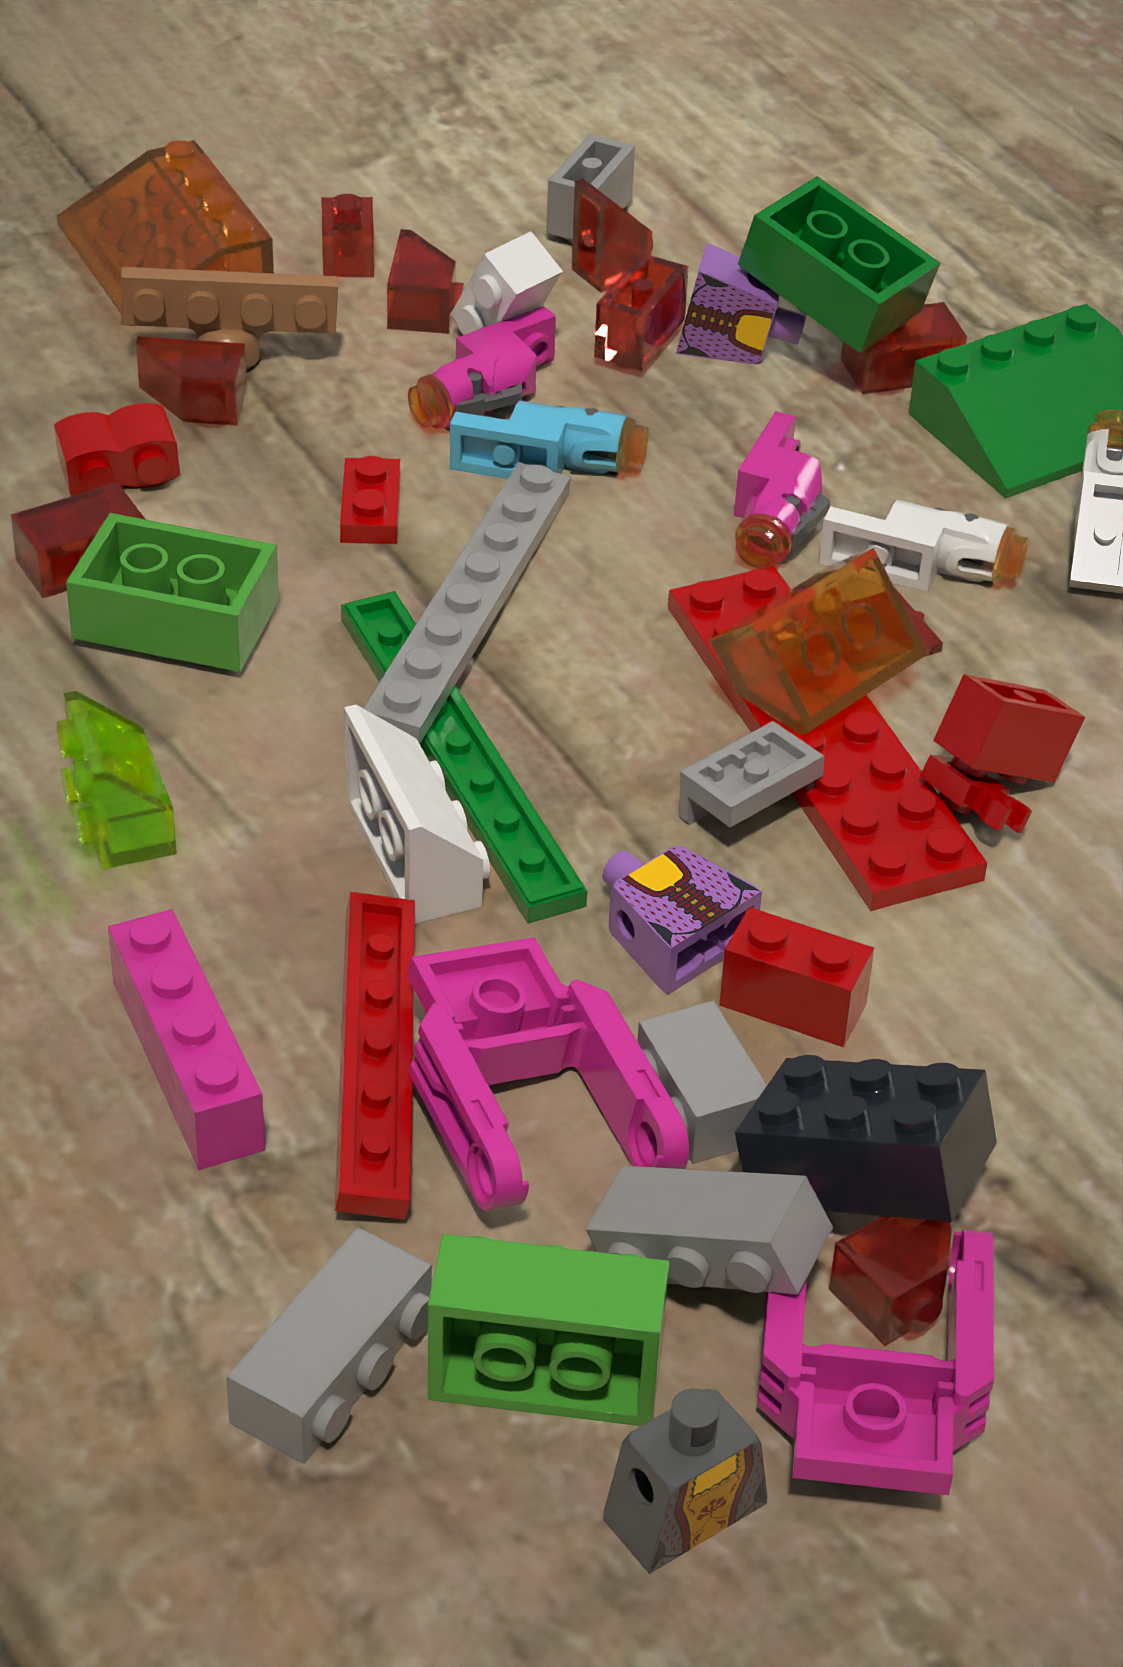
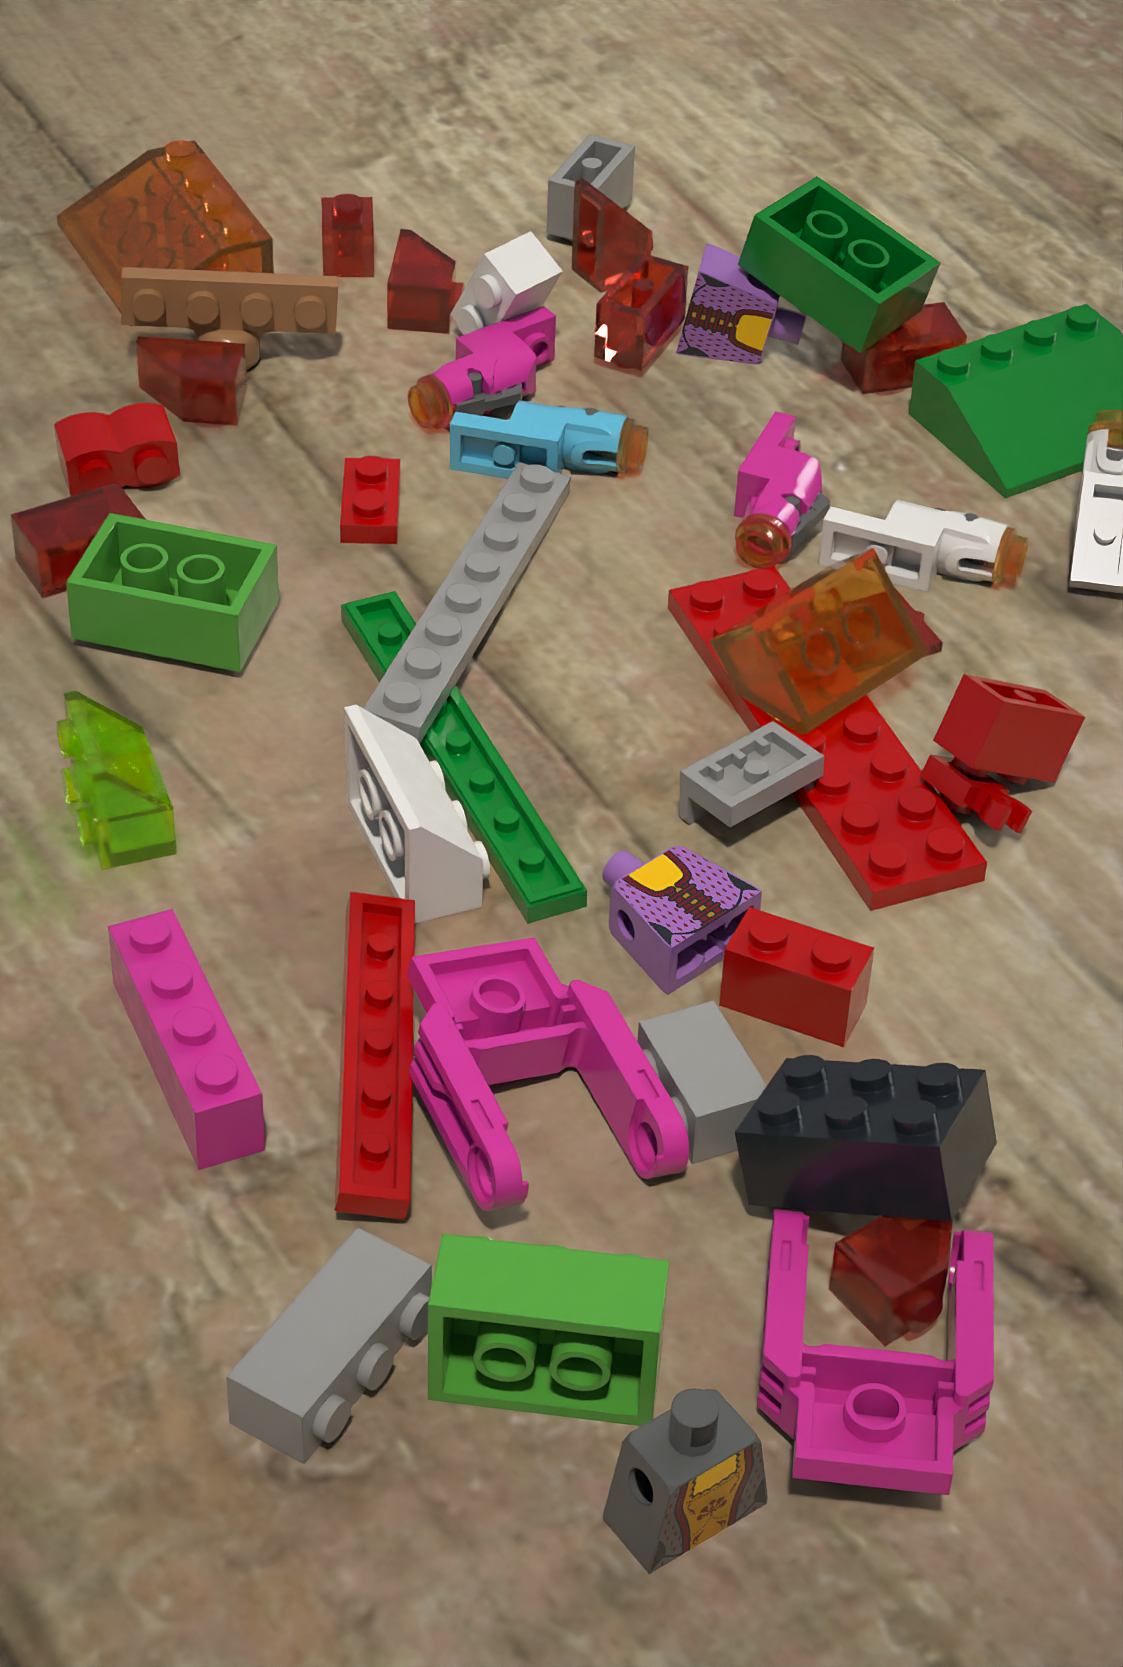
(715, 1226): light grey brick -> none

